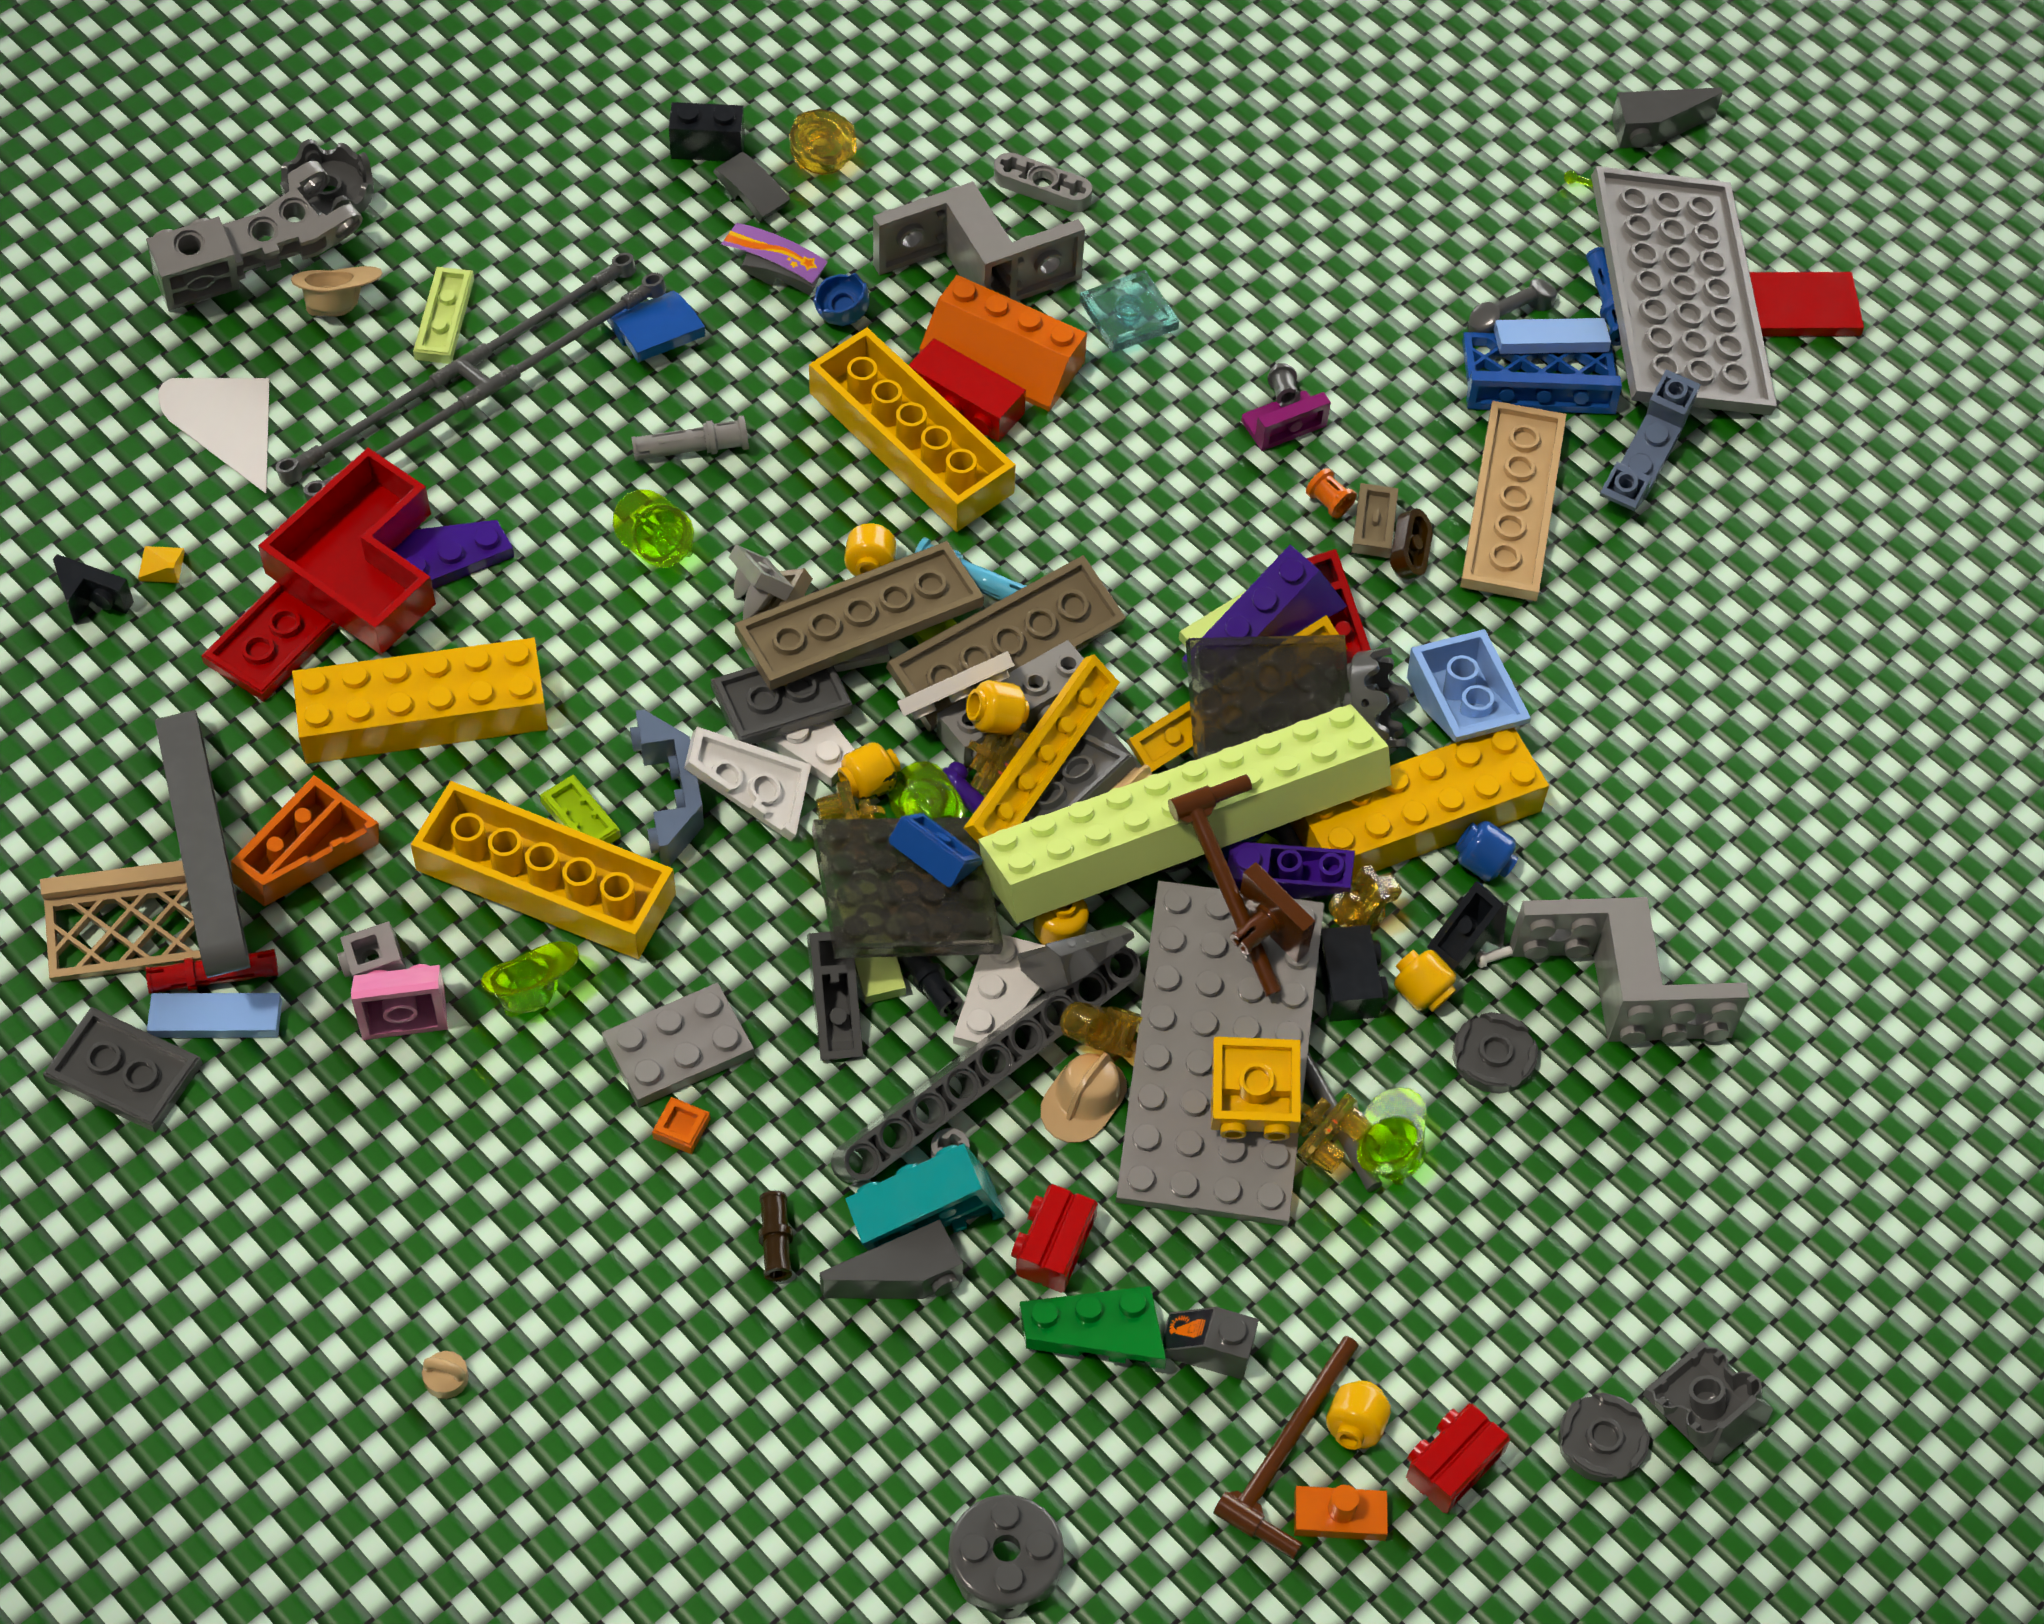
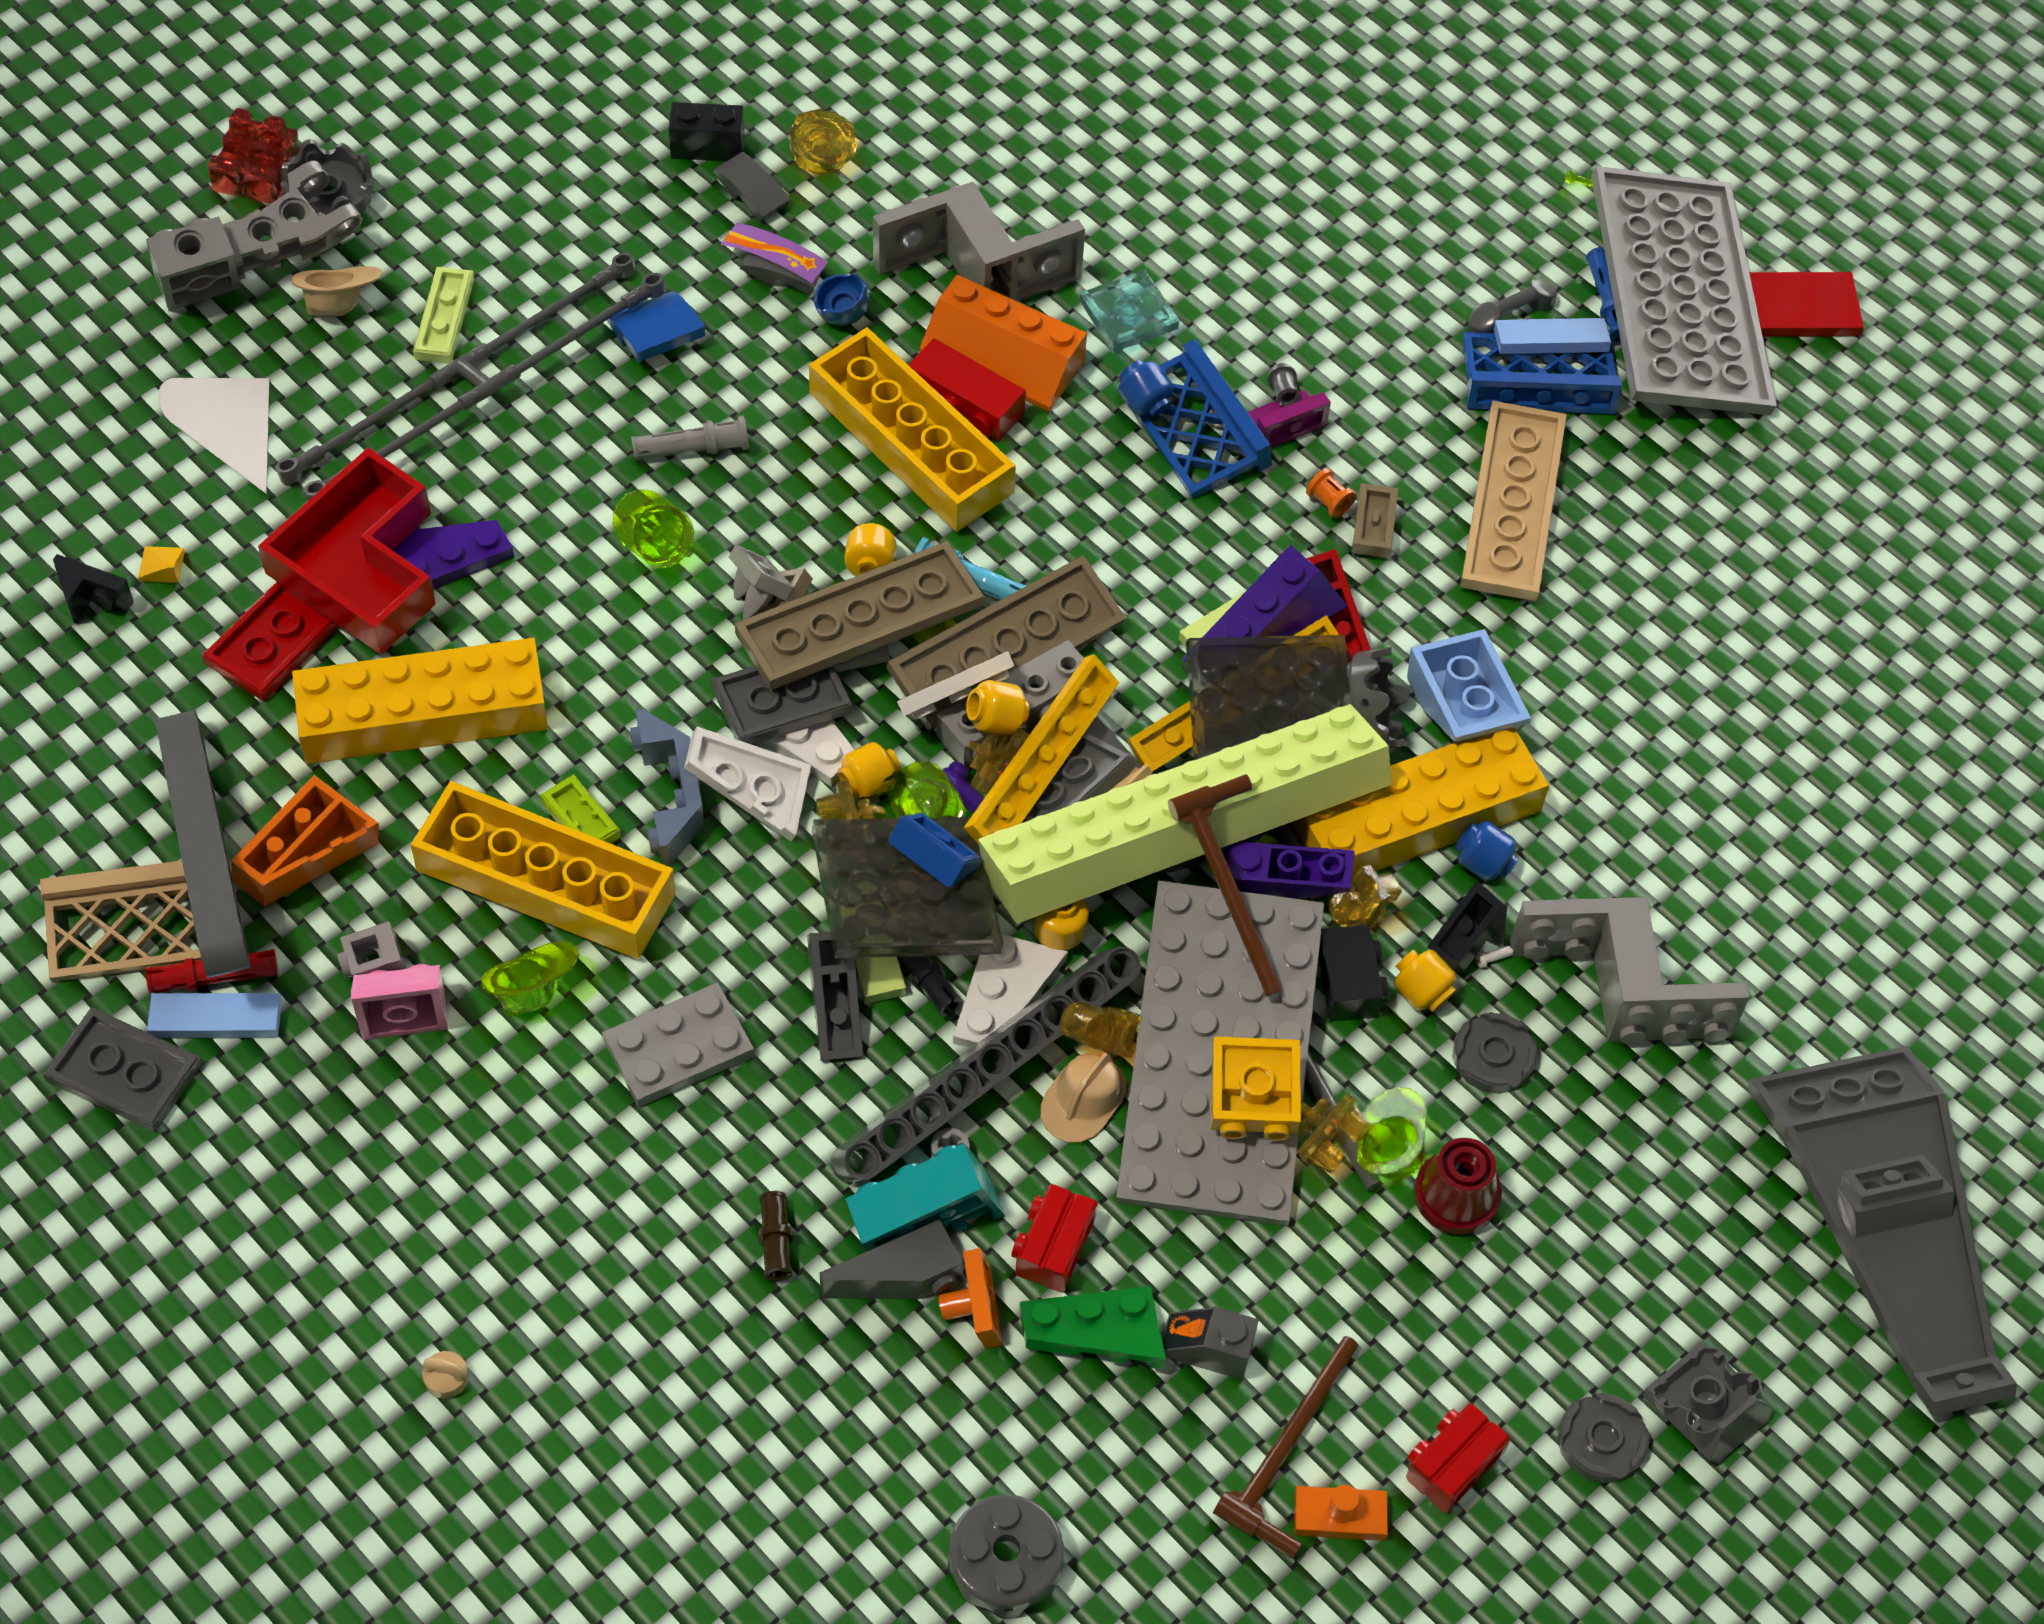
(253, 157): none -> clear red hips
(681, 1125): orange tile -> none
(975, 1300): none -> orange tile
(1068, 182): light grey beam -> none
(1072, 958): dark grey slope -> none
(1145, 388): none -> blue head
(1226, 412): none -> blue fence
(1272, 915): reddish brown tile -> none
(1358, 1415): yellow head -> none
(1411, 544): dark brown plate -> none
(1458, 1201): none -> dark red piece
(1655, 439): sand blue slope -> none
(1659, 115): dark grey slope -> none
(1891, 1187): none -> dark grey wing

